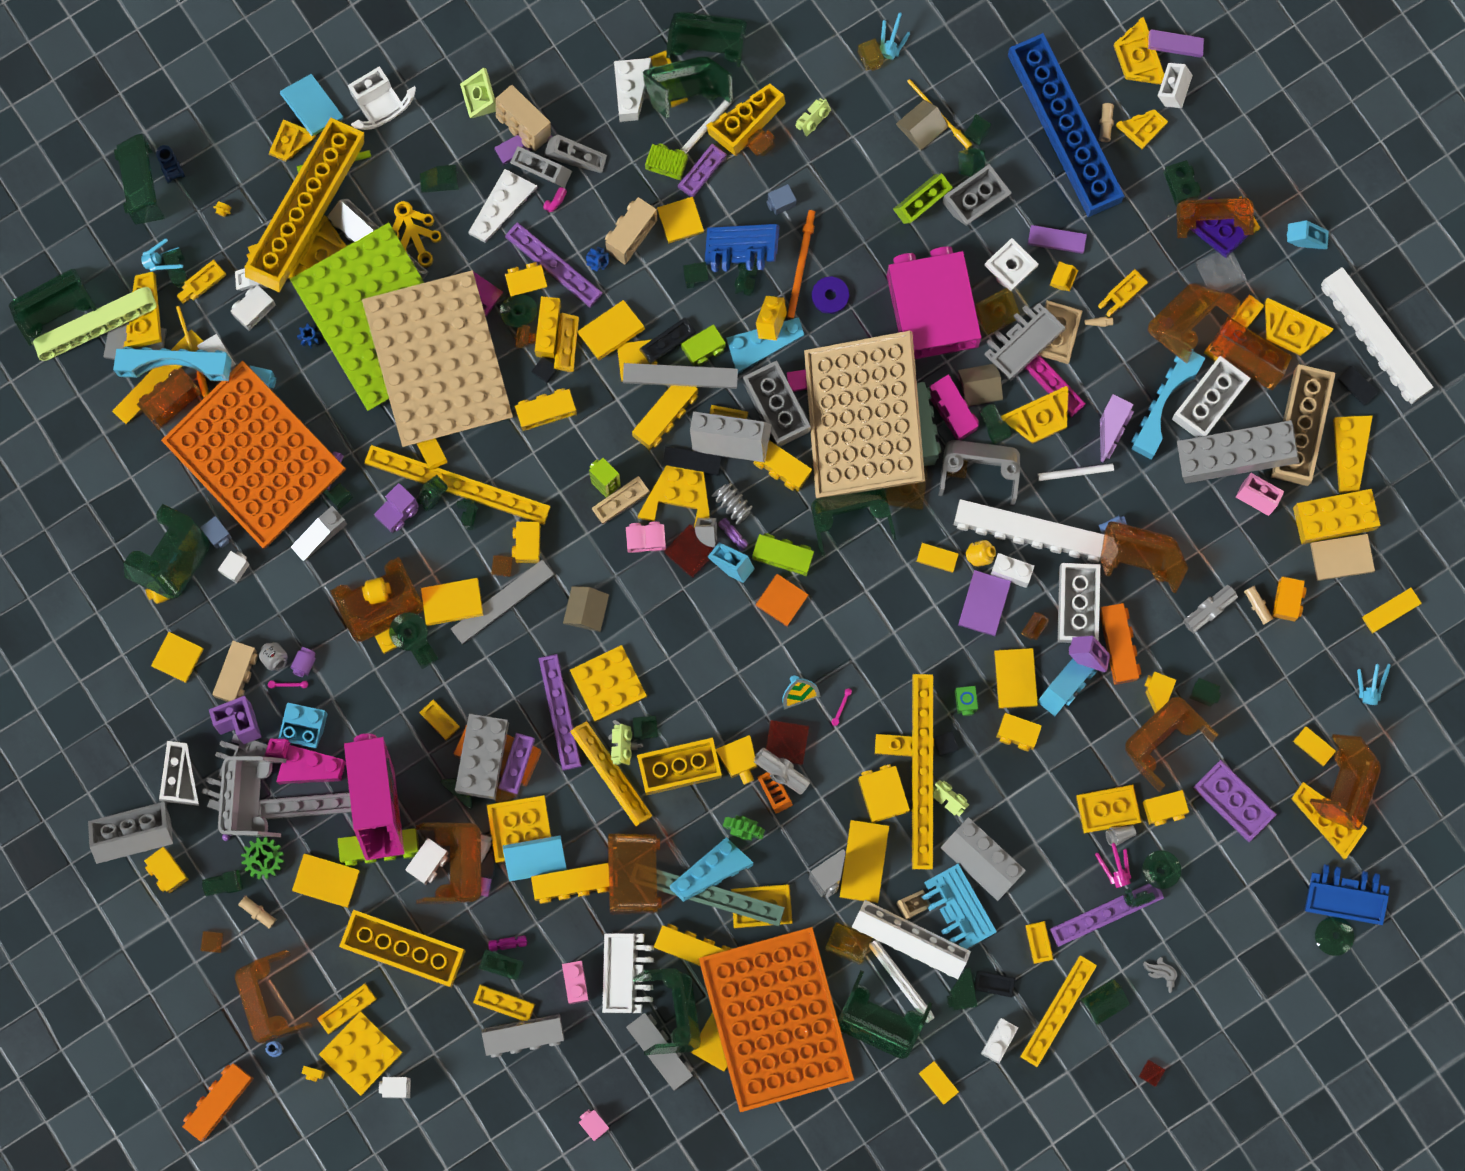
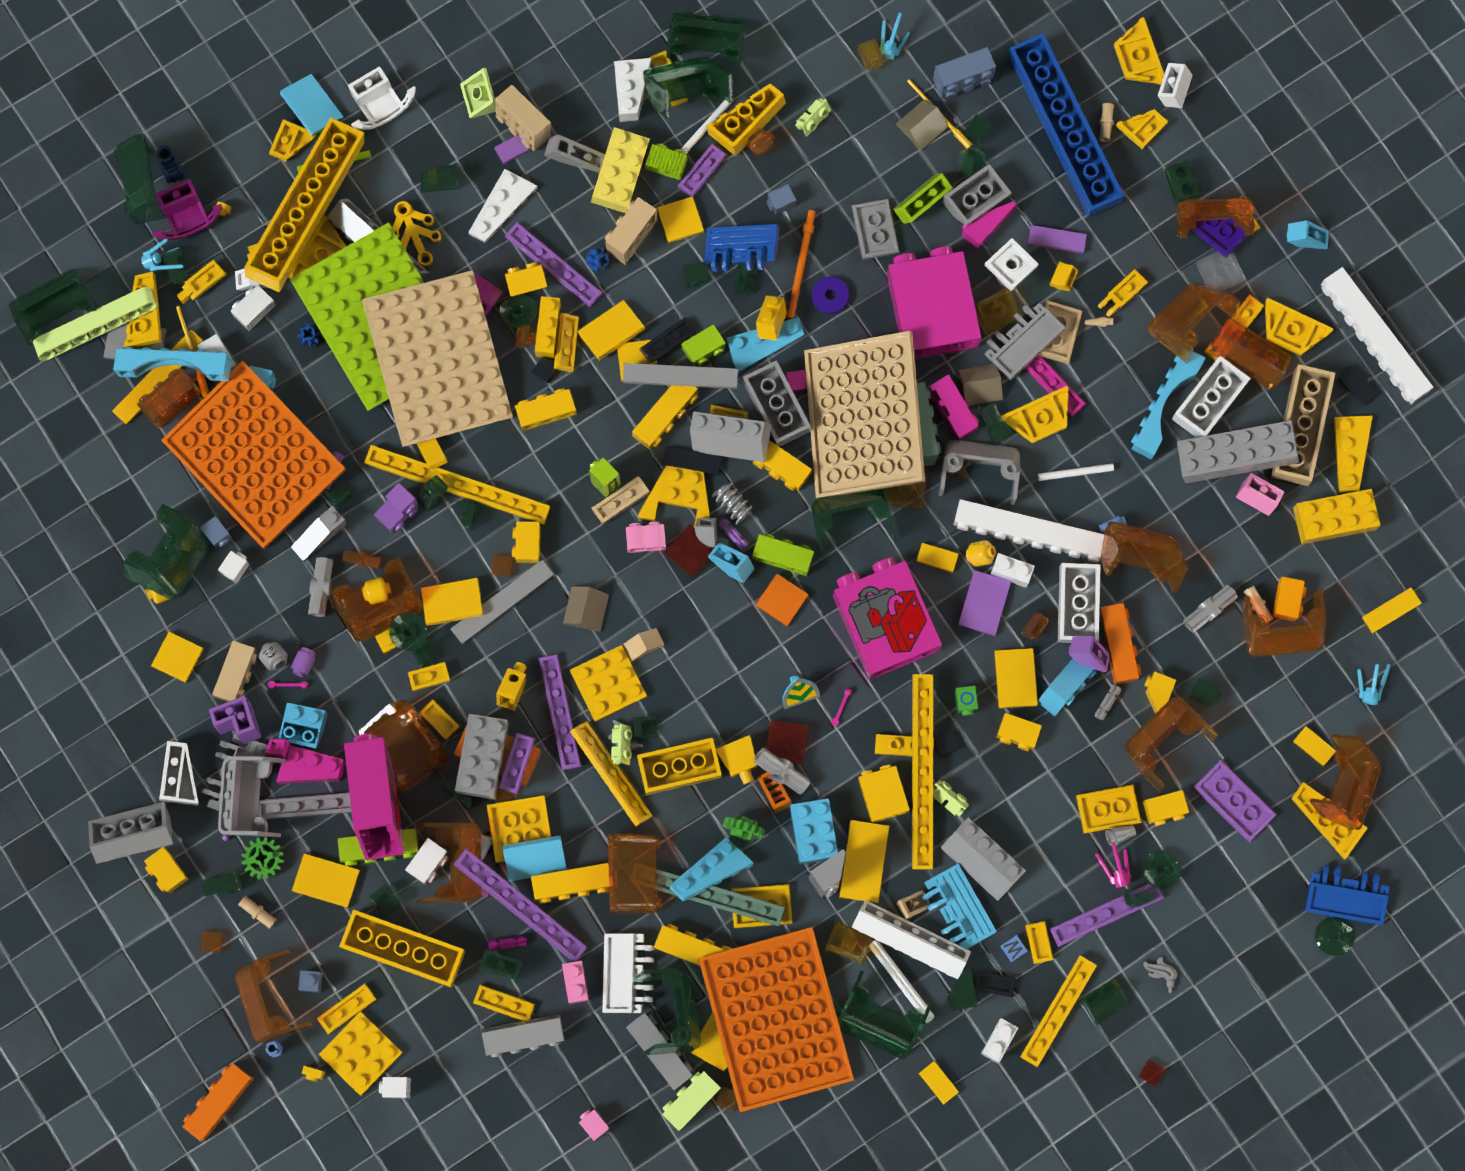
(184, 211): none -> magenta piece
(310, 981): none -> sand blue brick
(320, 587): none -> light grey piece
(362, 559): none -> clear orange axle
(384, 900): none -> clear green panel
(409, 742): none -> clear orange windscreen
(429, 676): none -> yellow plate
(512, 687): none -> yellow torso
(520, 905): none -> medium lavender tile
(541, 166): light grey slope -> none
(558, 199): dark pink arm -> none
(620, 170): none -> light yellow brick
(643, 644): none -> tan slope
(690, 1100): none -> yellowish green brick
(726, 1099): none -> clear orange tile
(813, 831): none -> medium azure brick
(875, 229): none -> light grey tile
(886, 618): none -> brick
(964, 73): none -> sand blue brick
(984, 226): none -> dark pink slope
(1013, 948): none -> medium blue tile
(1107, 702): none -> light grey axle
(1115, 415): lavender slope -> none
(1175, 43): medium lavender tile -> none
(1268, 641): none -> clear orange windscreen
(1342, 557): tan tile -> none

